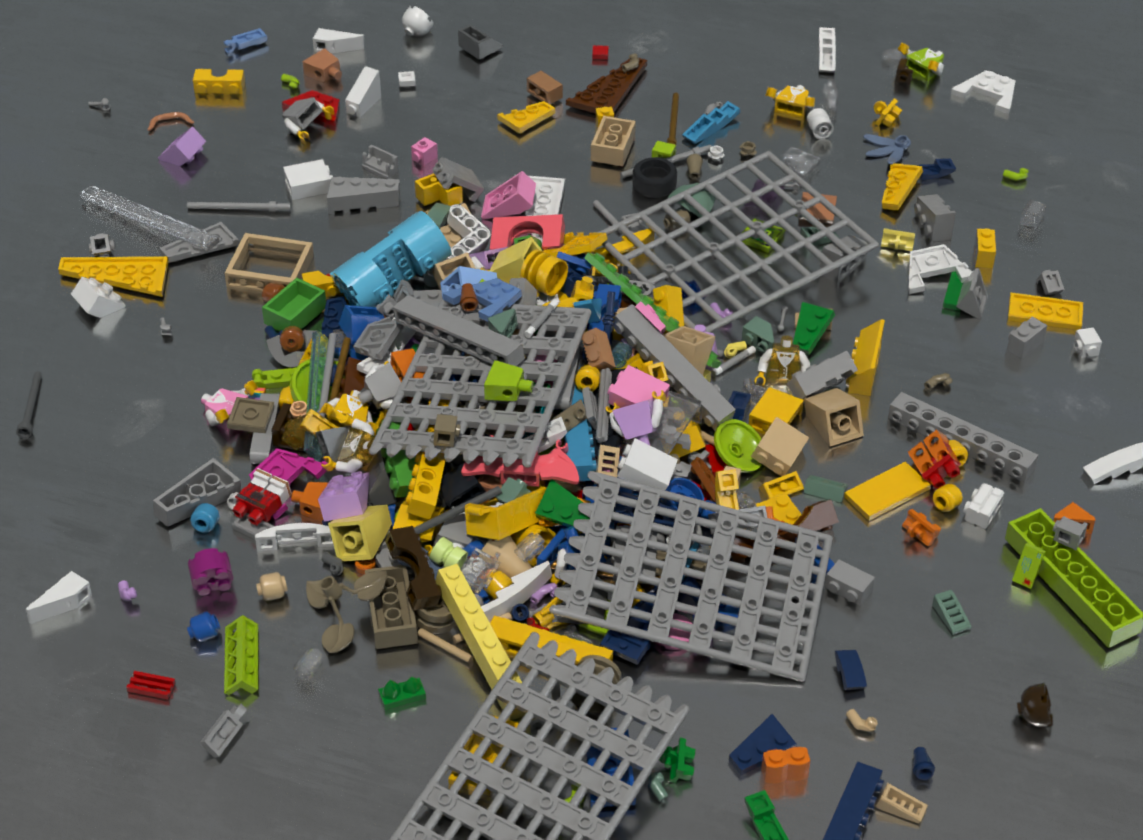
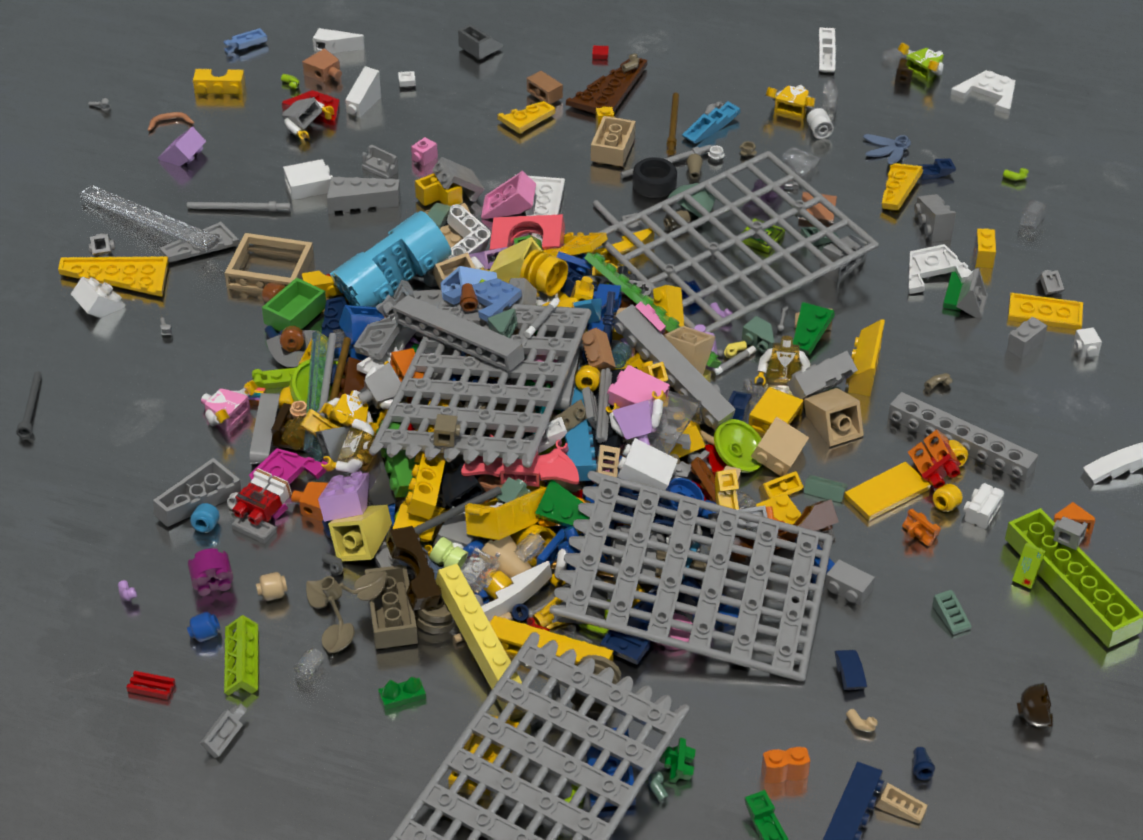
(61, 598): white slope -> none
(250, 415): dark tan tile -> none
(293, 533): white slope -> none
(362, 565): orange tile -> none
(416, 22): white cylinder -> none
(445, 645): tan bar -> none
(505, 382): lime torso -> none
(544, 590): lavender arm -> none
(663, 149): lime panel -> none
(765, 737): dark blue wing -> none
(887, 113): yellow hips -> none
(898, 240): light yellow hips -> none

